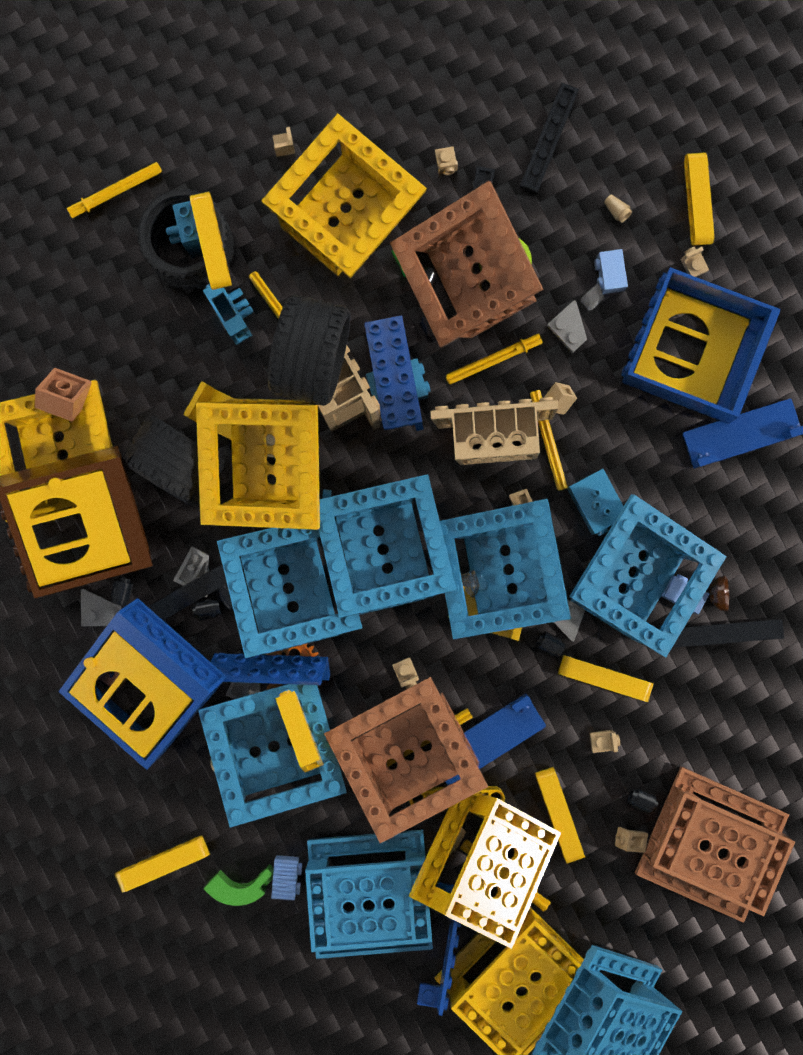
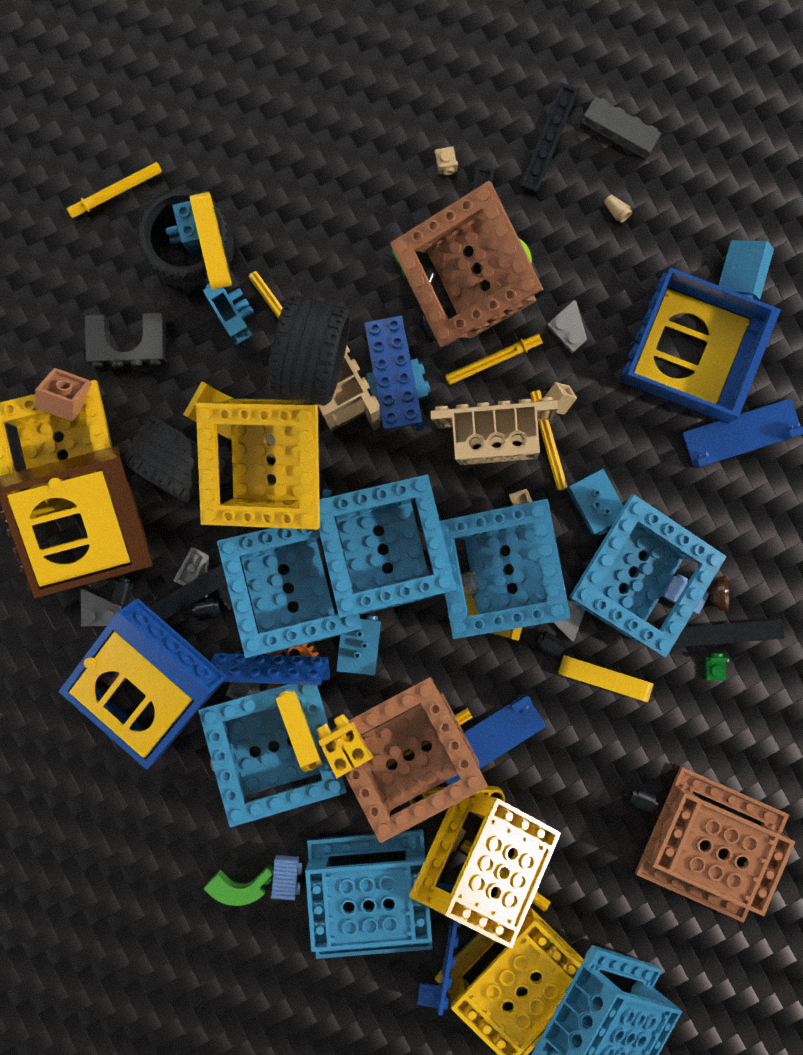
(150, 350): none -> dark grey arch
(162, 864): yellow beam -> none
(284, 143): tan panel -> none
(343, 747): none -> yellow hips
(360, 648): none -> dark azure piece
(363, 167): yellow plate -> none
(406, 673): tan bracket -> none
(559, 814): yellow beam -> none
(593, 297): clear slope -> none
(604, 741): tan bracket -> none
(611, 271): light blue brick -> none
(621, 127): none -> dark grey brick
(631, 840): tan bracket -> none
(694, 262): tan bracket -> none
(699, 199): yellow beam -> none
(715, 667): none -> green bracket
(746, 267): none -> dark azure piece

